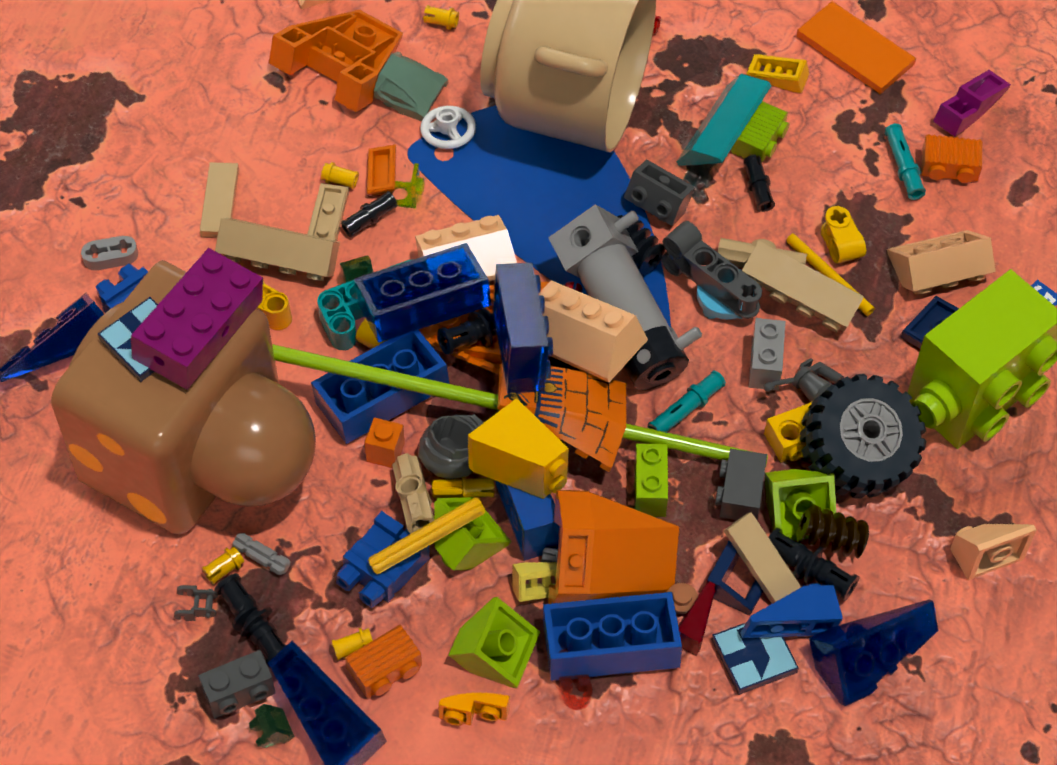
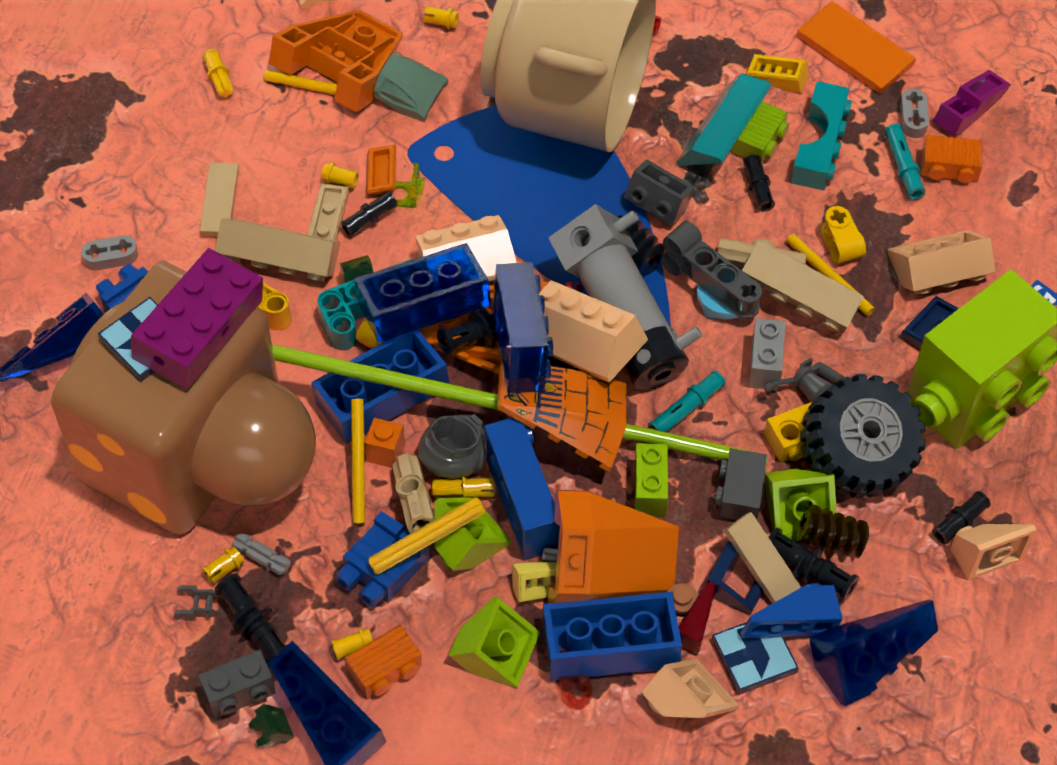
(218, 73): none -> yellow axle
(300, 82): none -> yellow piece
(358, 468): none -> yellow piece
(446, 121): white piece -> none
(461, 708): light orange slope -> none
(519, 452): yellow slope -> none
(687, 691): none -> light nougat slope
(814, 159): none -> teal arch
(919, 113): none -> light grey beam
(961, 517): none -> black pin

